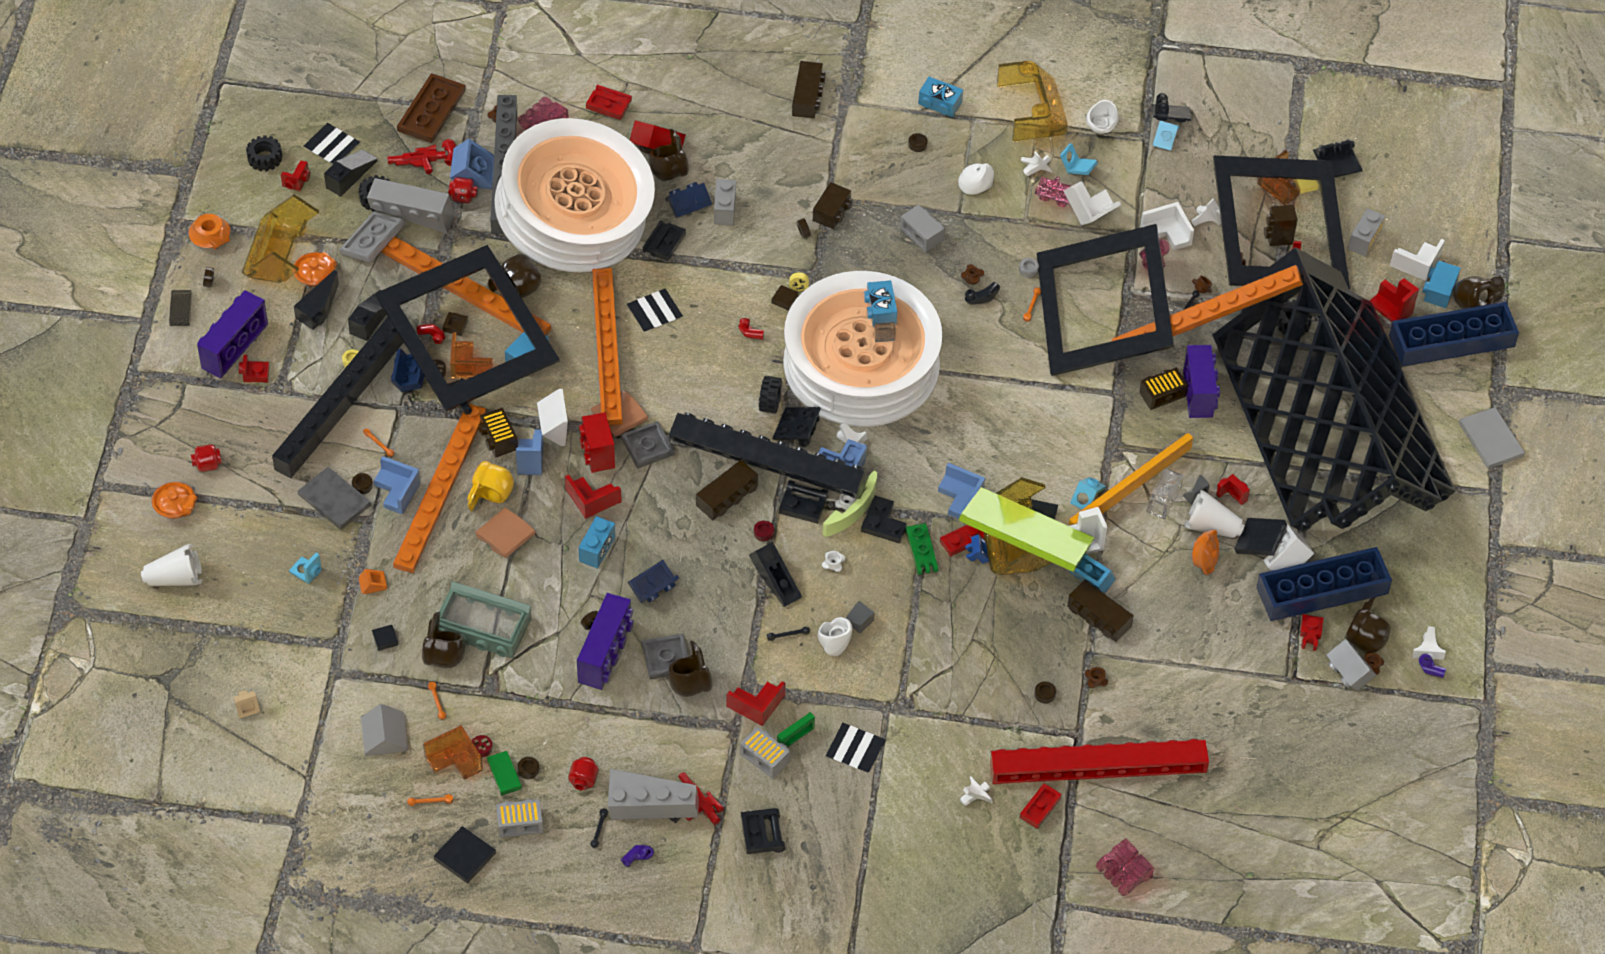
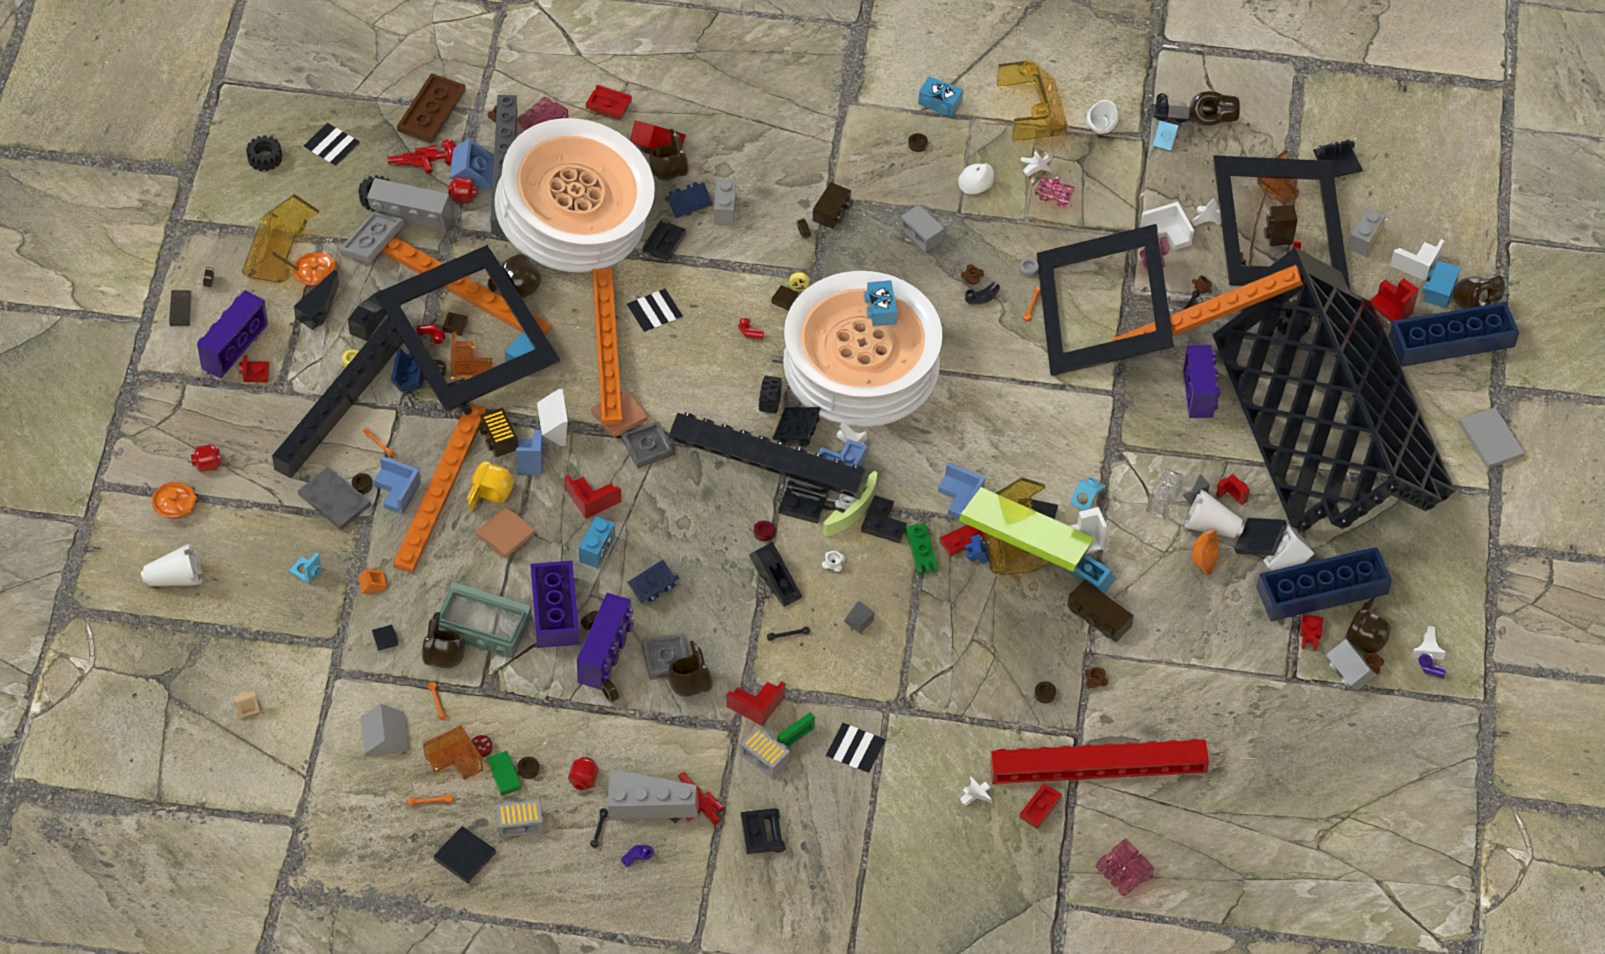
(209, 231): orange piece -> none
(298, 178): red bracket -> none
(348, 171): black slope -> none
(554, 604): none -> dark purple brick
(597, 442): red brick -> none
(609, 691): none -> dark brown tile
(727, 490): dark brown brick -> none
(808, 89): dark brown brick -> none
(835, 635): white hair -> none
(884, 332): clear smoke tile -> none
(1077, 165): medium azure bracket -> none
(1086, 207): white panel -> none
(1139, 476): light orange tile -> none
(1163, 388): dark brown brick -> none
(1214, 108): none -> dark brown piece
(1306, 185): light yellow tile -> none

